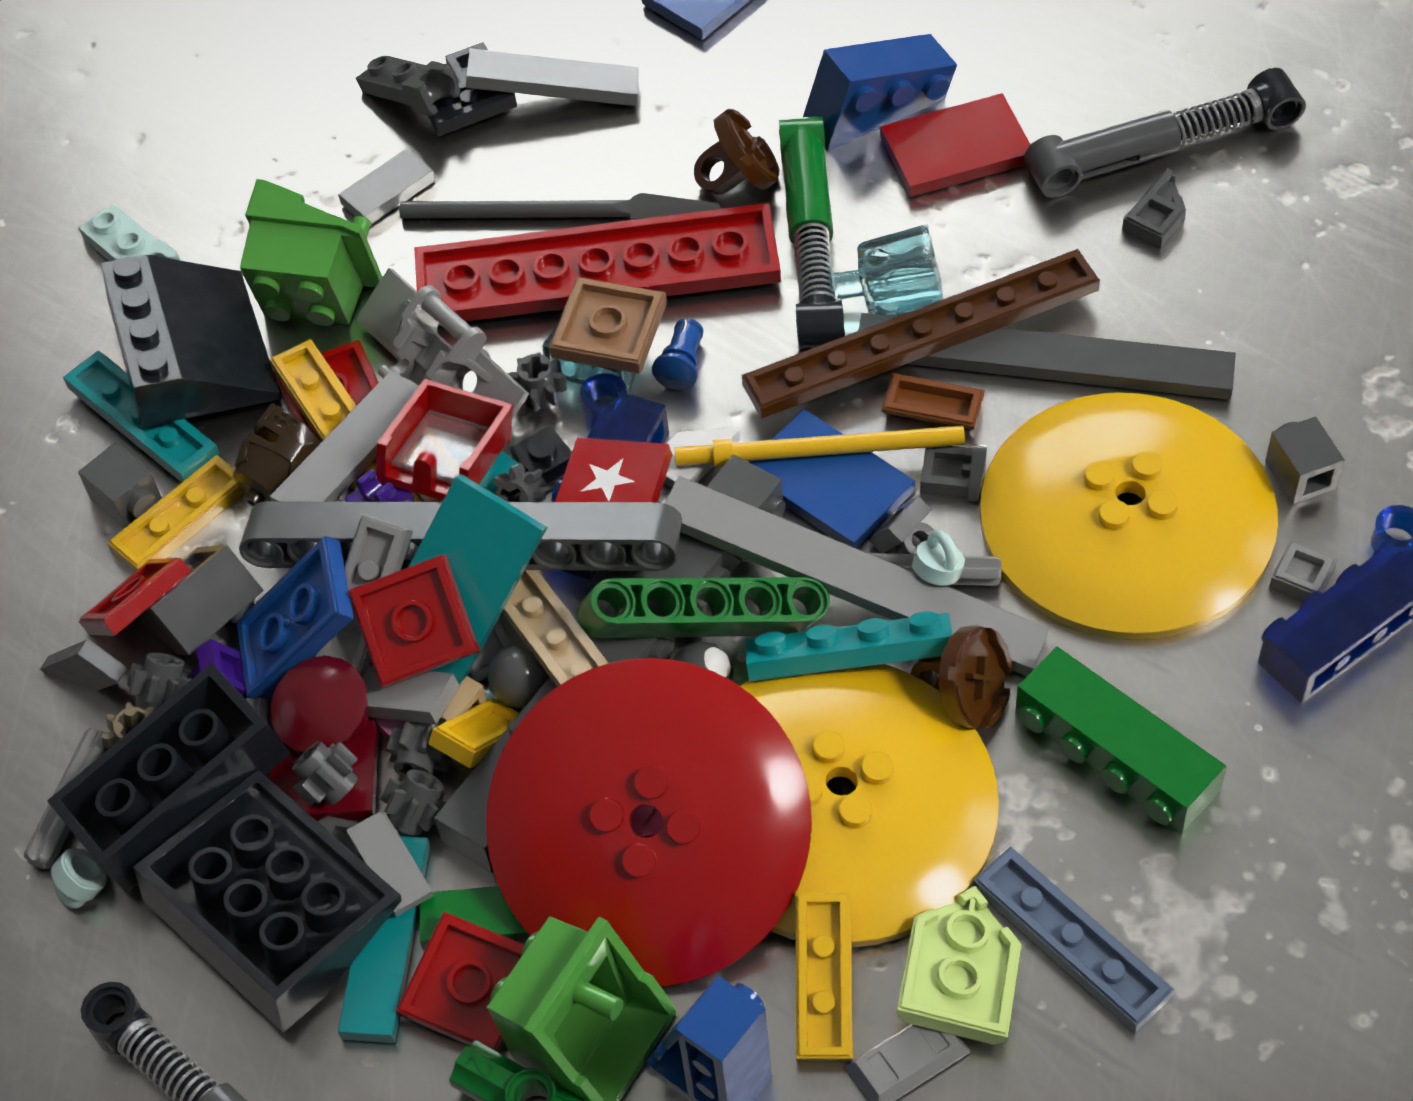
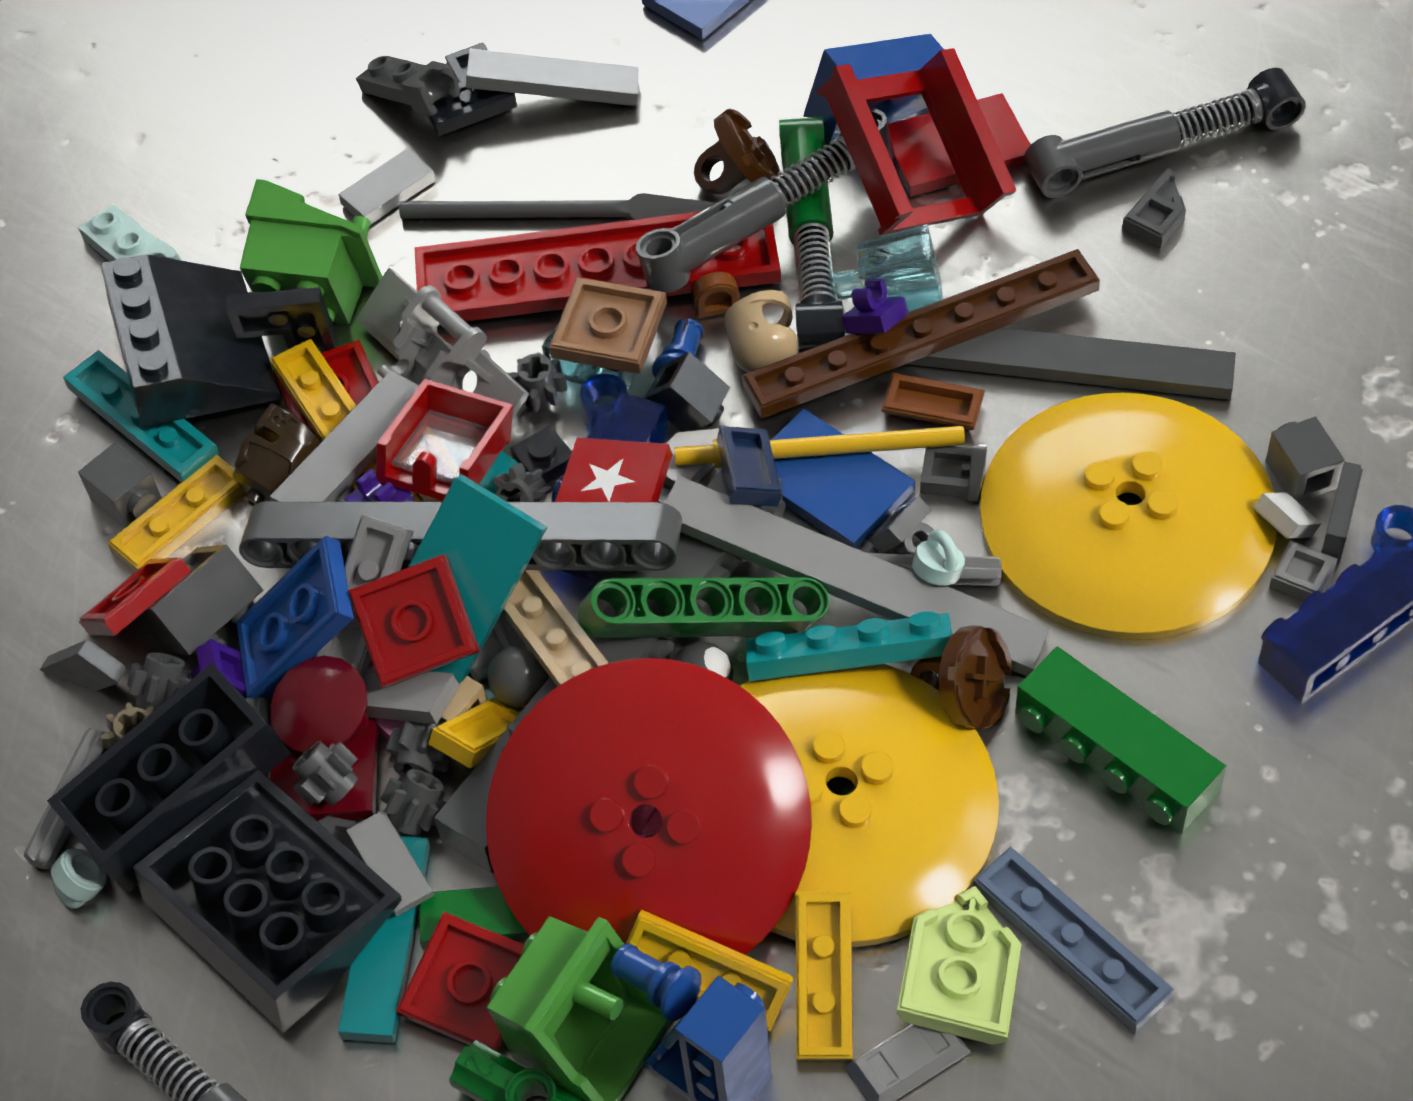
(295, 313): none -> black plate
(665, 983): none -> blue pin
(672, 254): none -> dark grey piece
(685, 948): none -> yellow tile
(690, 393): none -> black brick
(714, 294): none -> dark orange tile
(748, 466): none -> dark blue tile
(755, 340): none -> tan helmet
(873, 309): none -> dark purple tile
(959, 127): none -> red piece
(1286, 515): none -> white tile
(1342, 510): none -> dark grey tile

